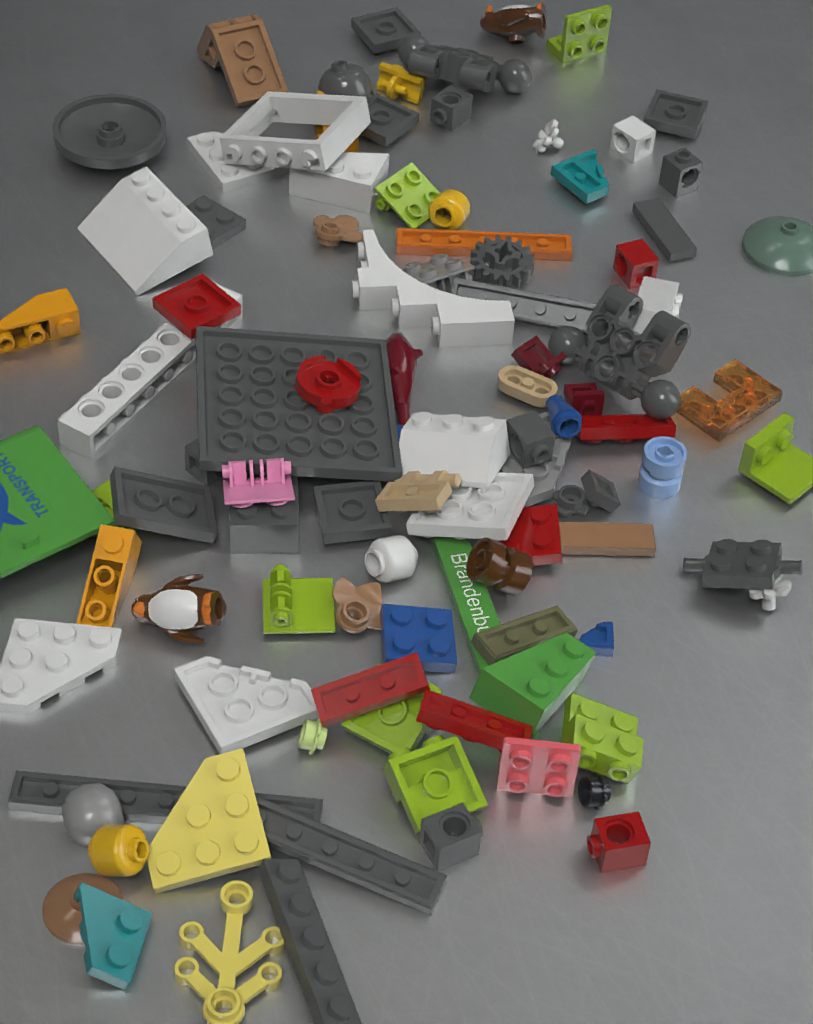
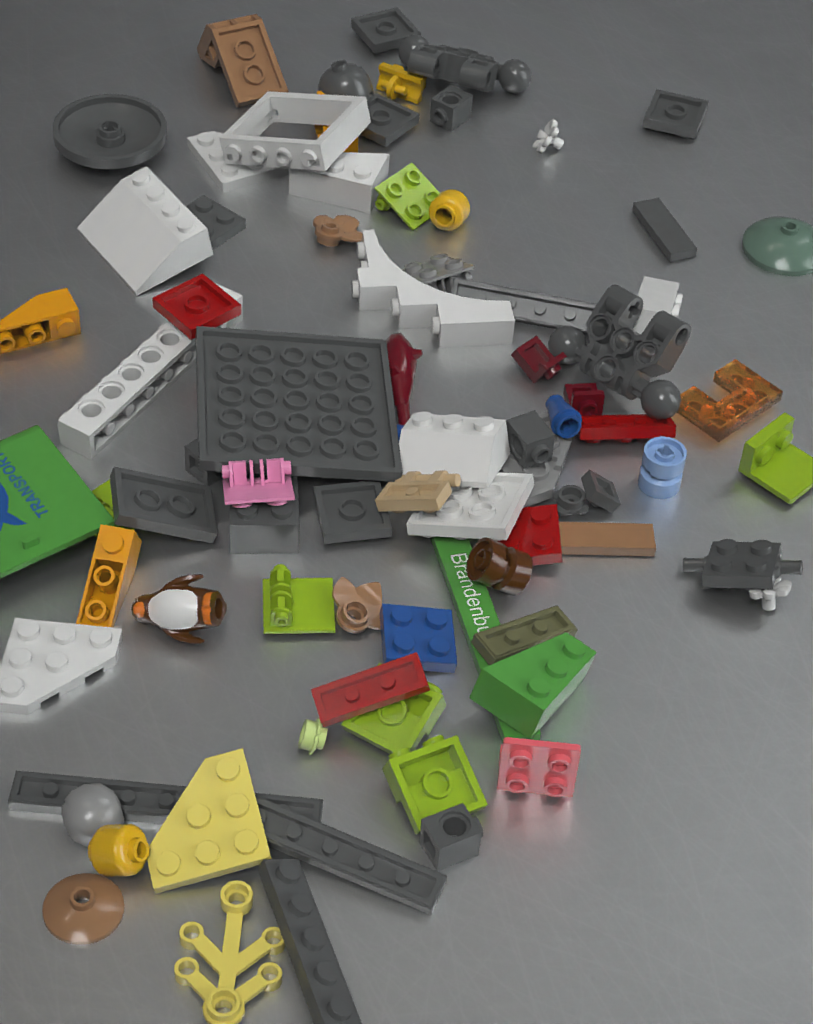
(111, 935): teal wing -> none
(243, 703): white plate -> none
(313, 384): red plate -> none
(391, 559): white head -> none
(461, 242): orange tile -> none
(469, 721): red plate -> none
(502, 262): dark grey gear -> none
(515, 22): reddish brown animal -> none
(526, 385): tan plate -> none
(582, 176): teal wing -> none
(583, 35): lime bracket -> none
(594, 791): black plate -> none
(600, 639): blue tile -> none
(605, 737): lime plate -> none
(623, 829): red brick -> none
(632, 139): white brick -> none
(634, 261): red brick -> none
(680, 172): dark grey brick -> none

